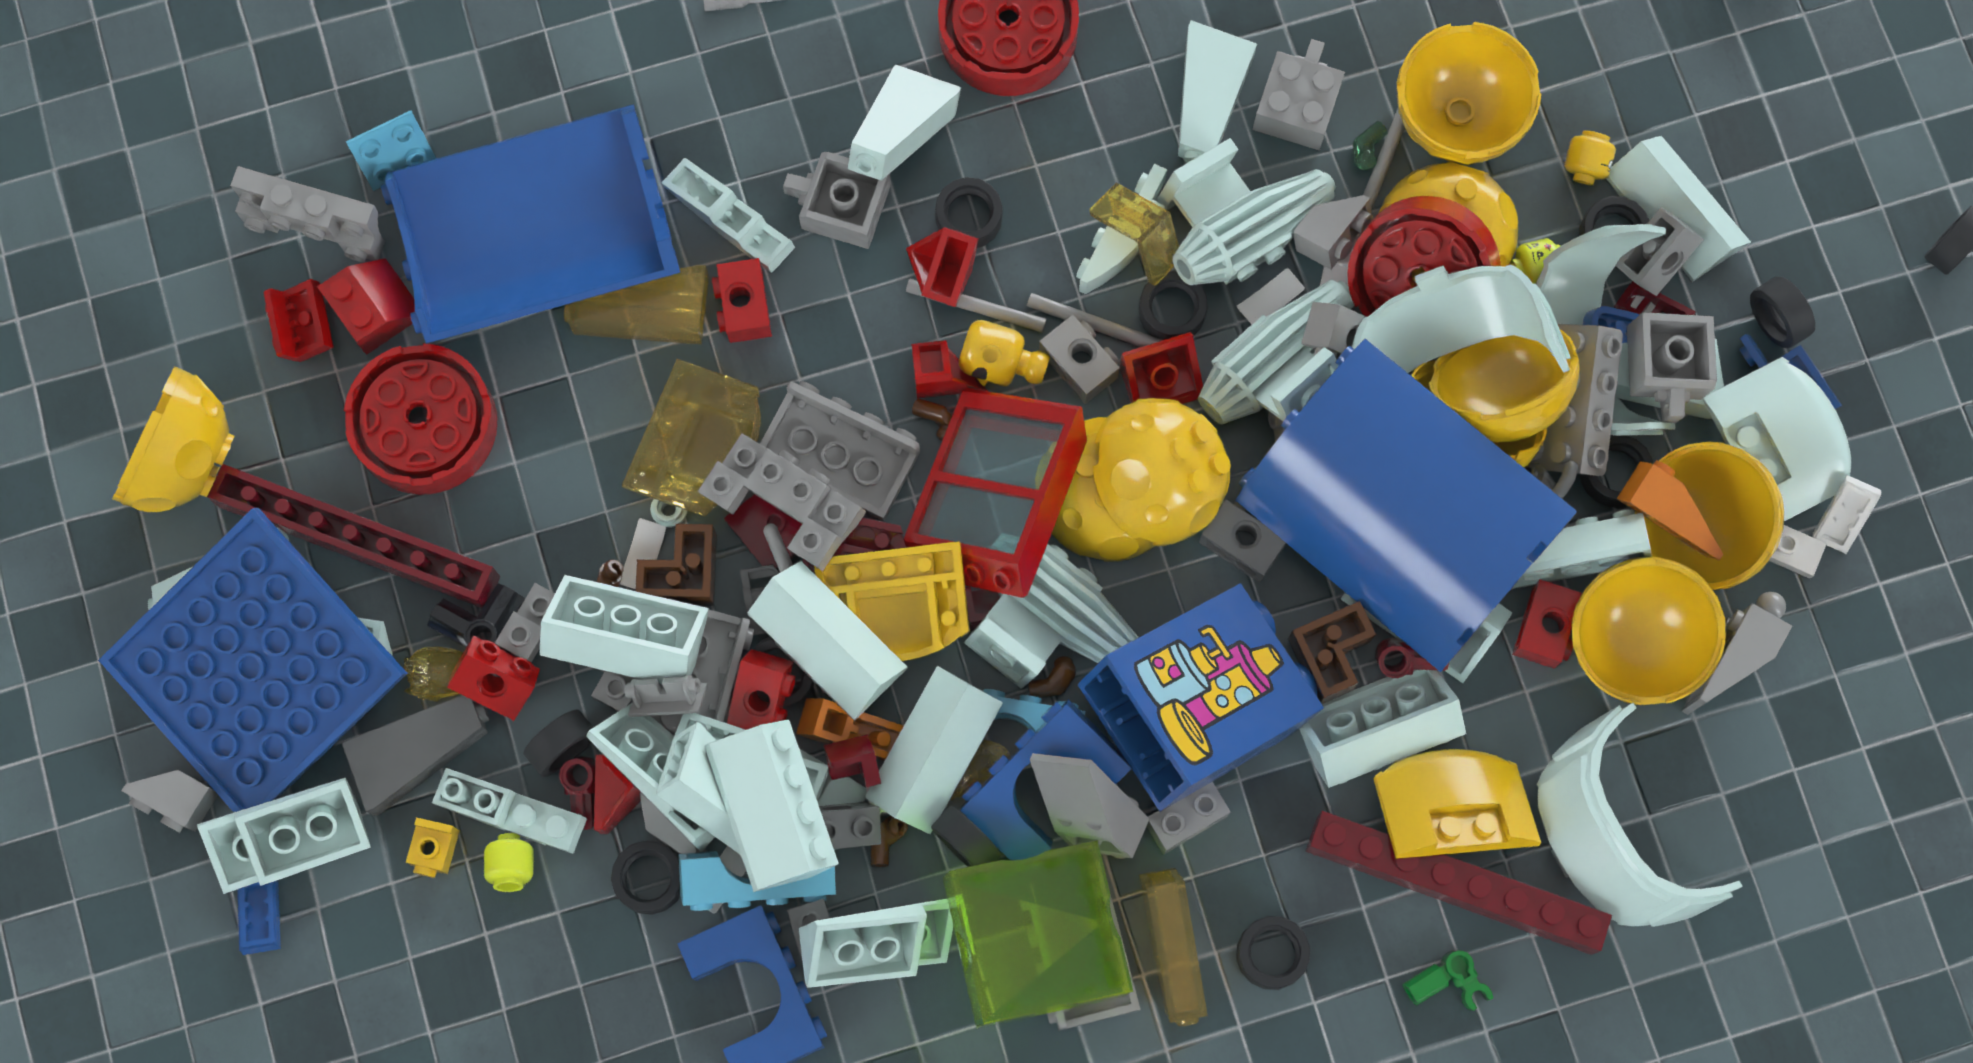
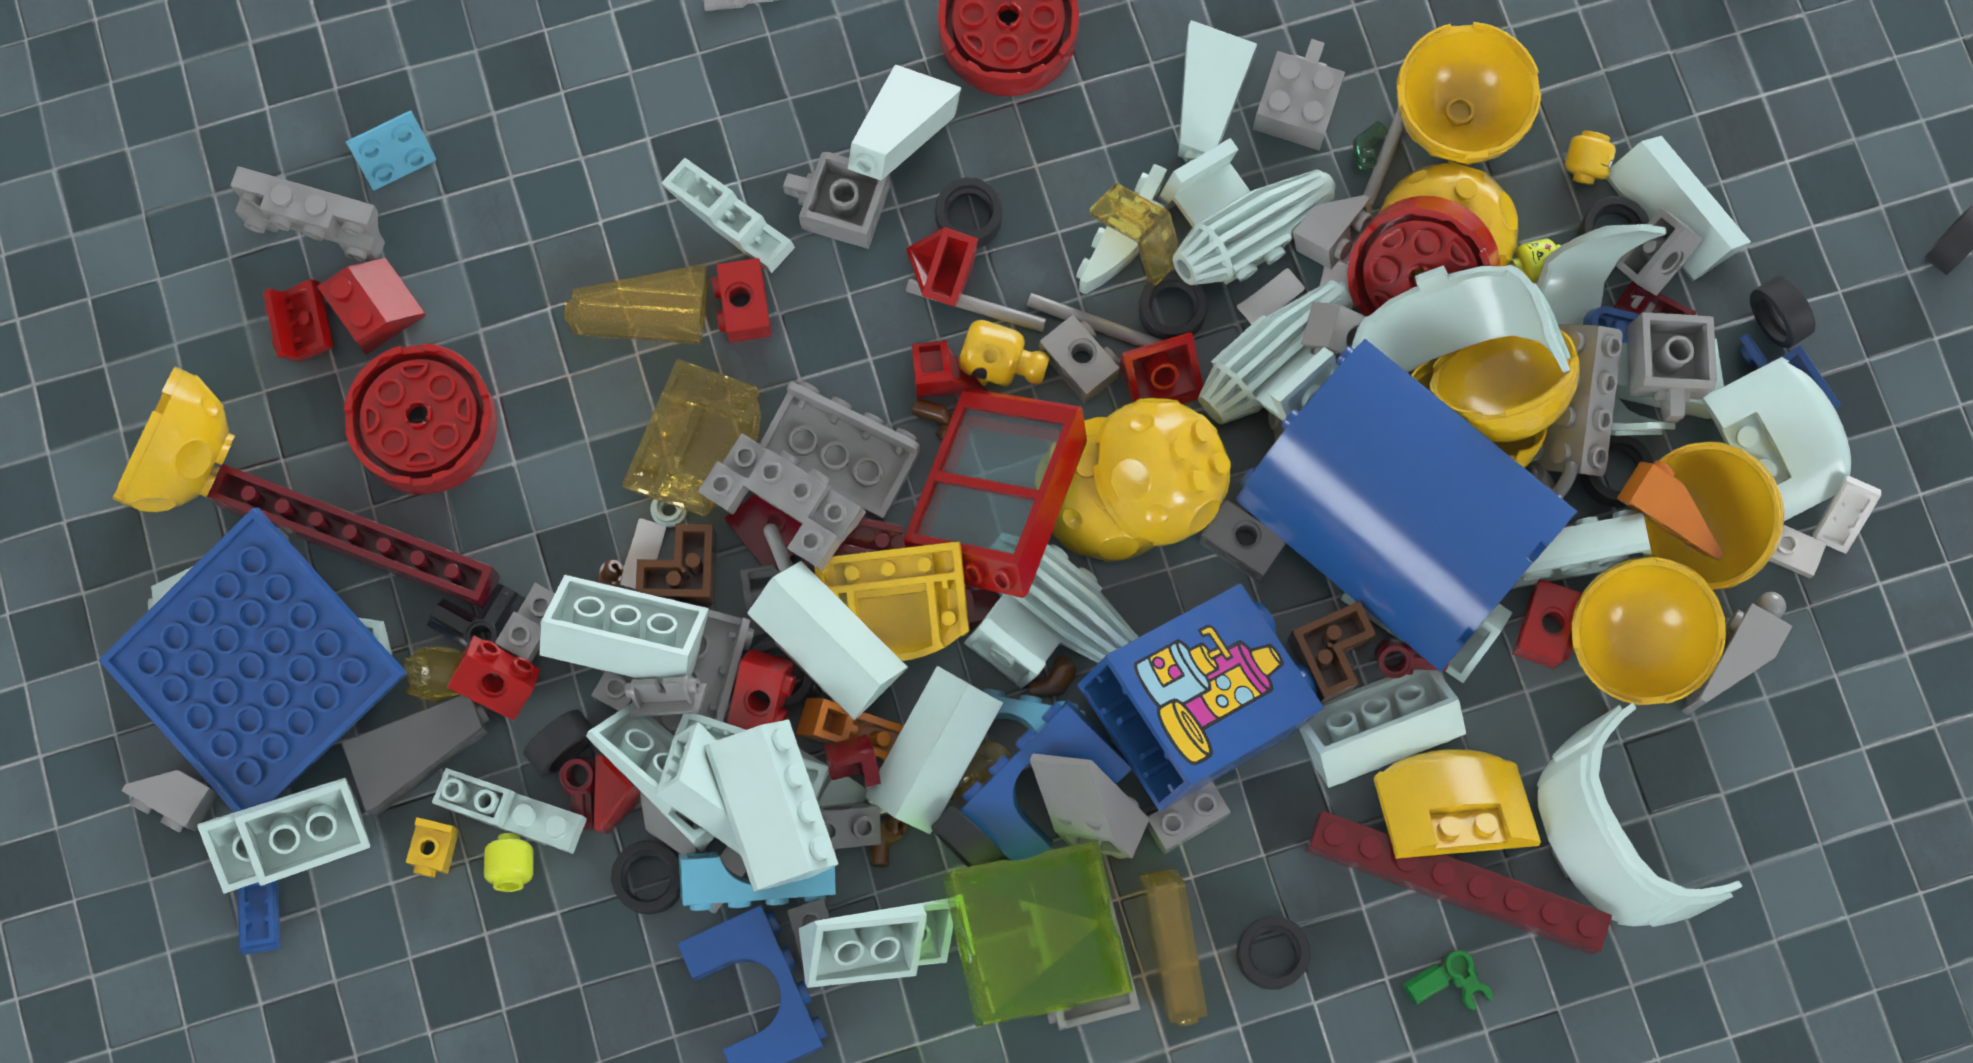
(530, 224): blue panel -> none

